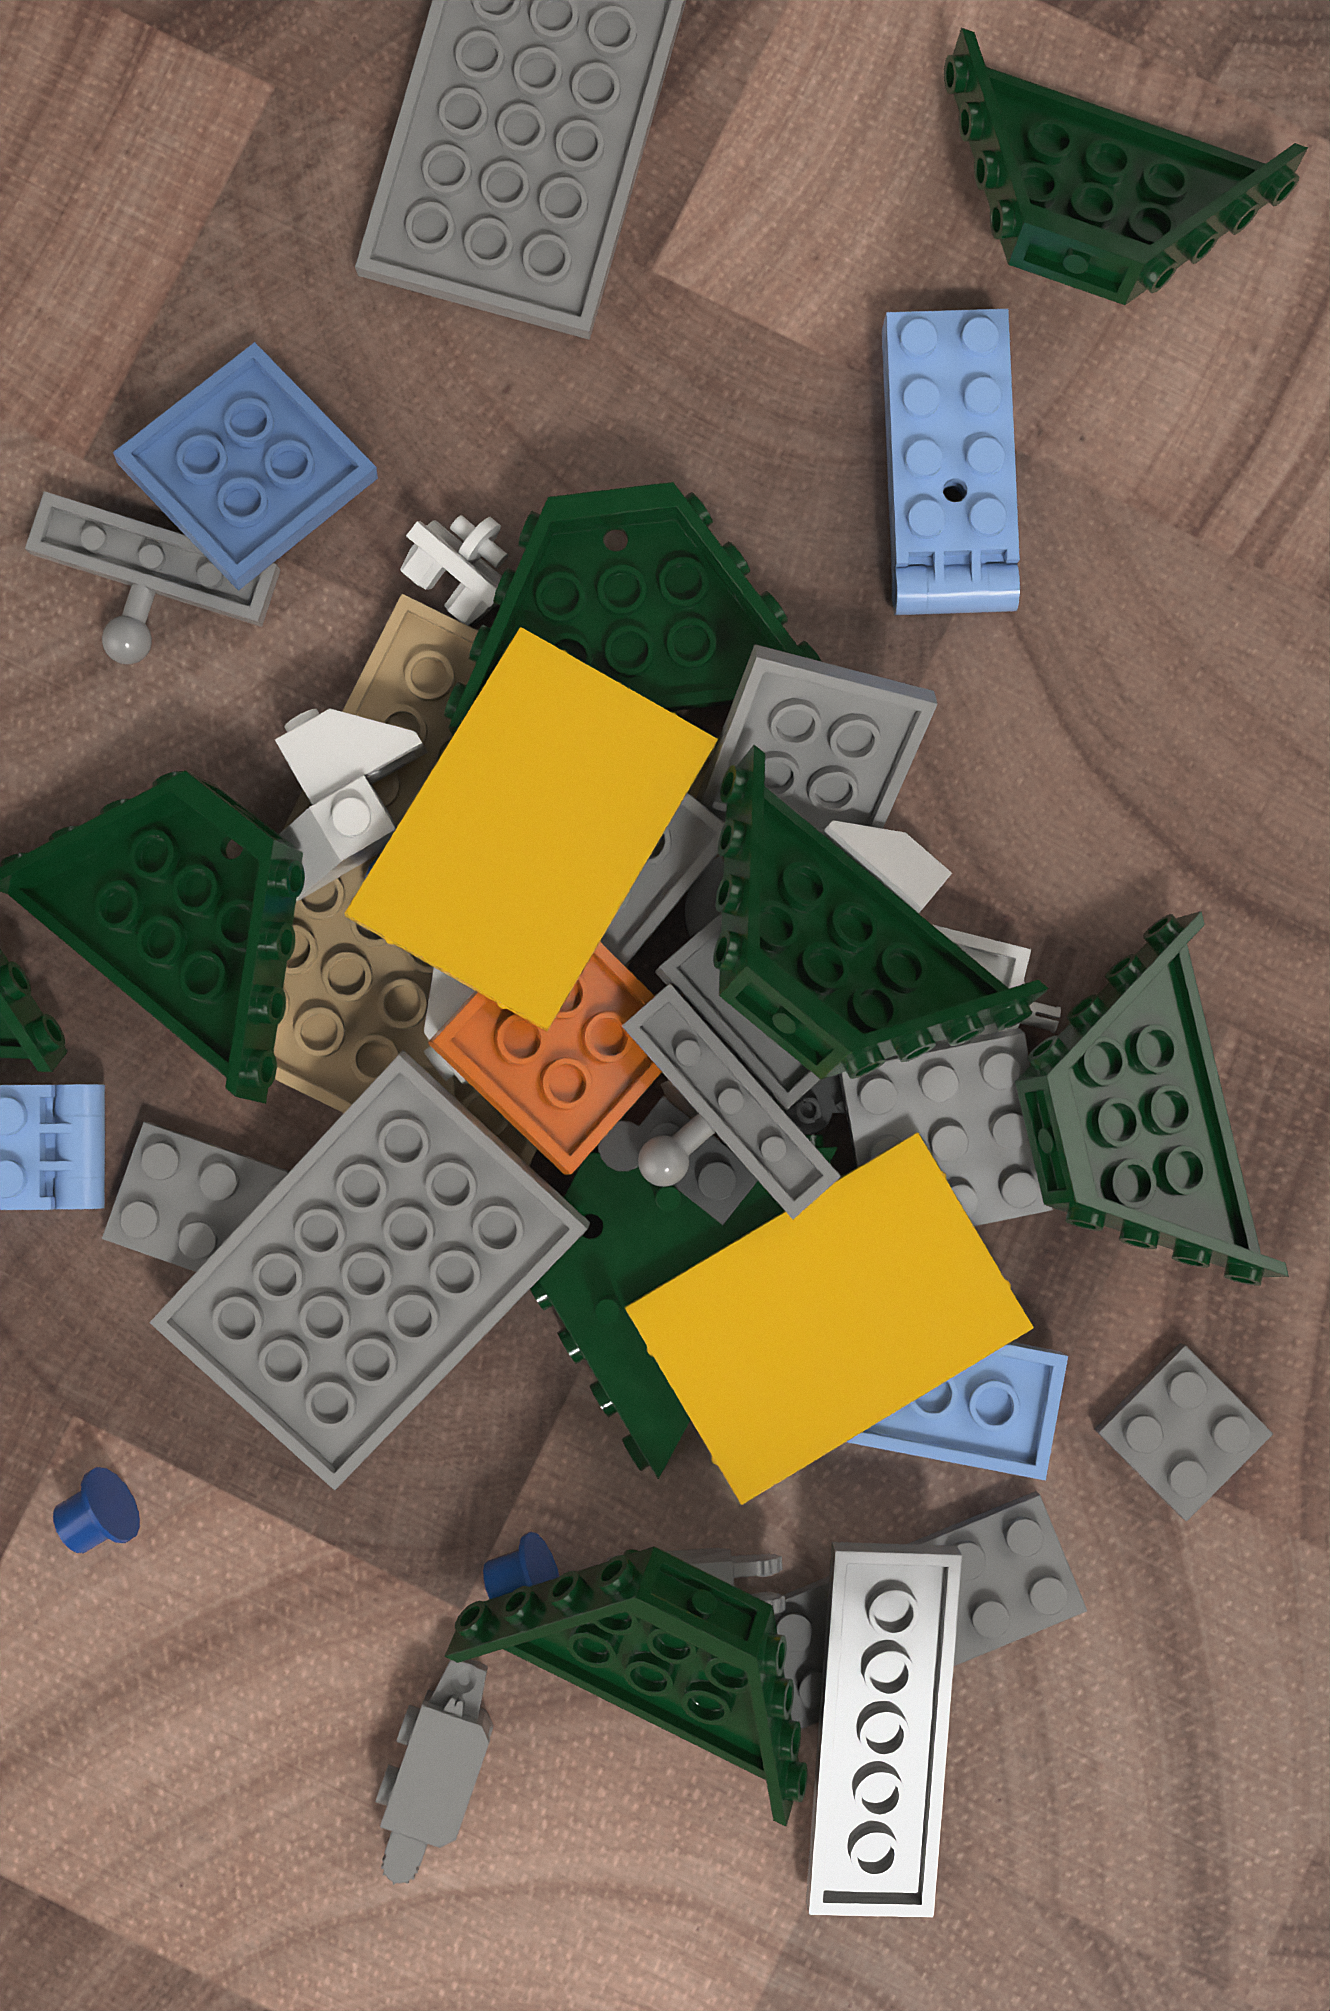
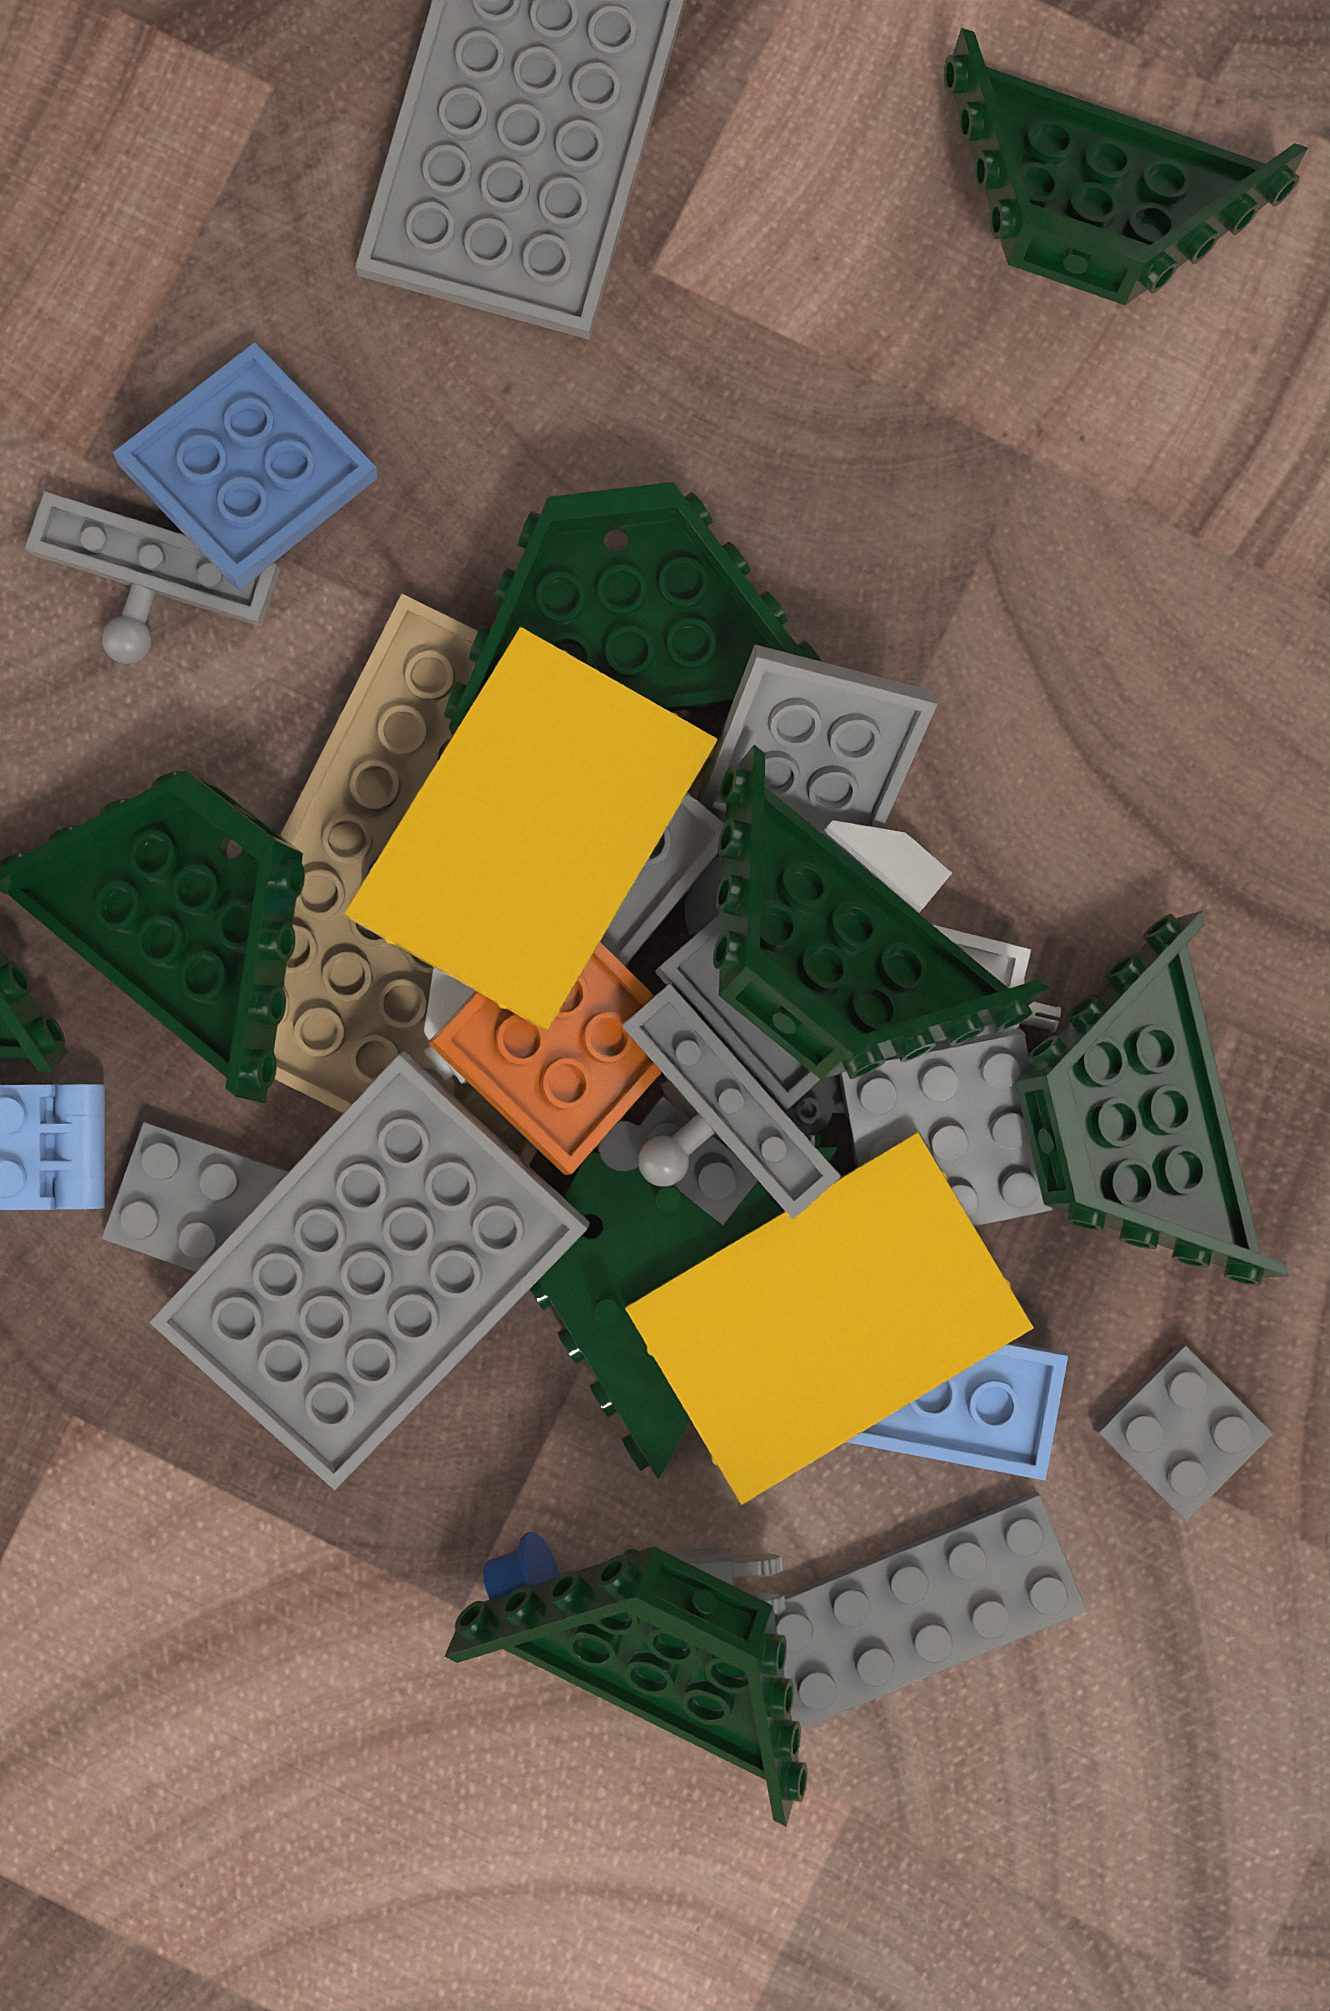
(97, 1512): blue piece -> none
(340, 833): white slope -> none
(341, 747): white slope -> none
(438, 1770): light grey hinge -> none
(439, 551): white hips -> none
(883, 1729): plate -> none
(954, 431): light blue hinge -> none

